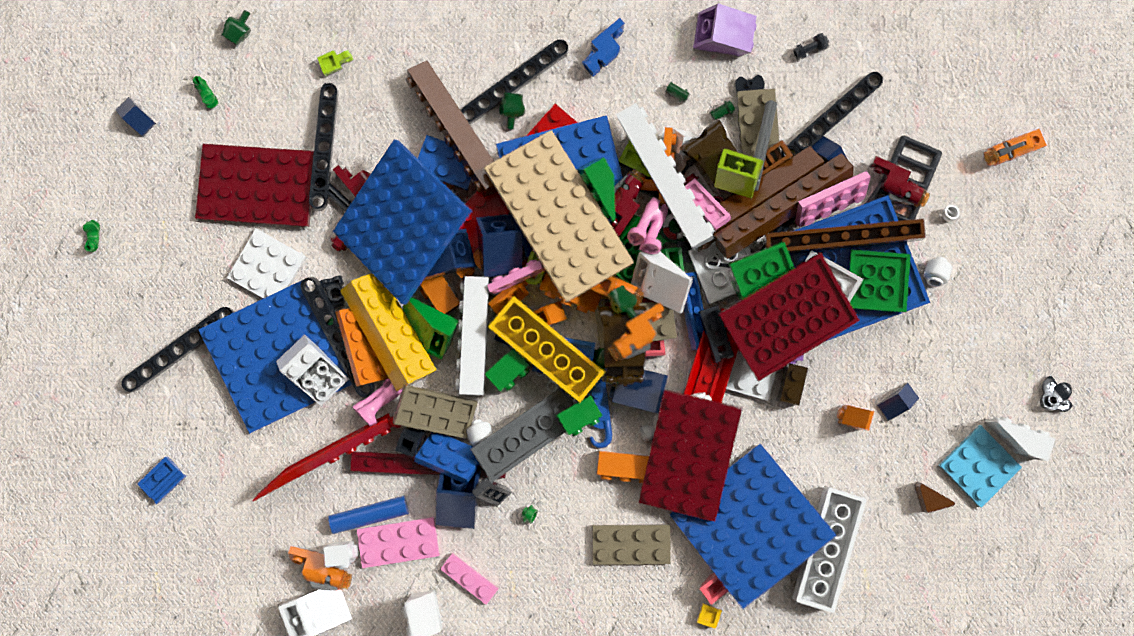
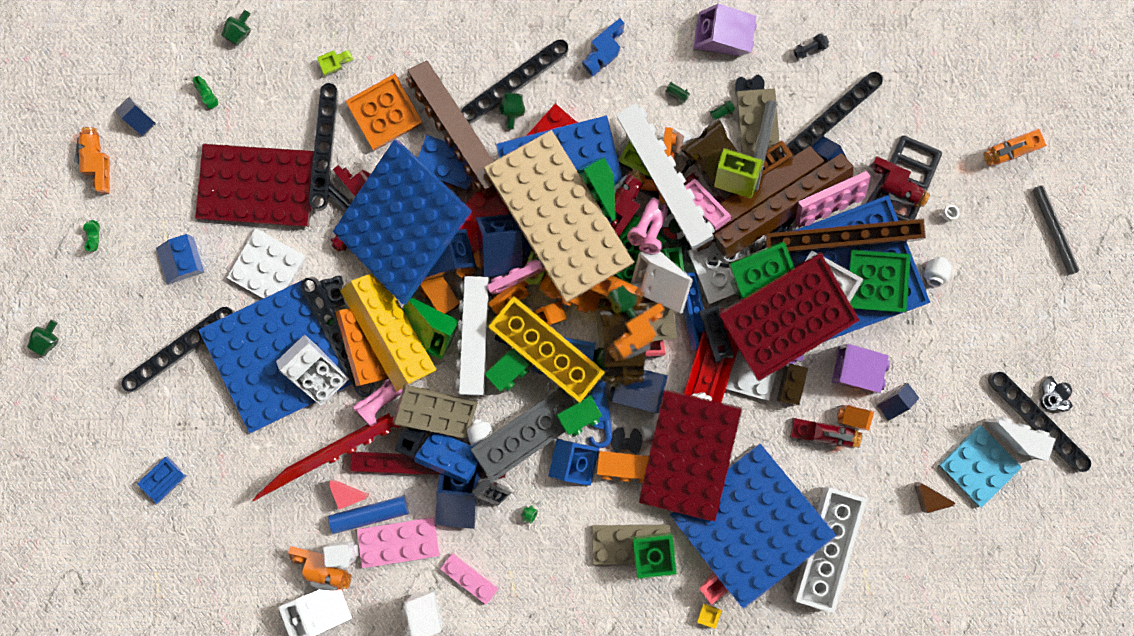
(43, 340): none -> dark green piece
(91, 161): none -> orange plate
(179, 258): none -> blue slope
(345, 494): none -> coral slope
(384, 112): none -> orange plate
(573, 462): none -> blue slope
(633, 443): none -> black piece
(654, 555): none -> green brick
(826, 433): none -> dark red plate
(860, 368): none -> medium lavender slope
(1048, 425): none -> black beam
(1056, 230): none -> dark grey axle

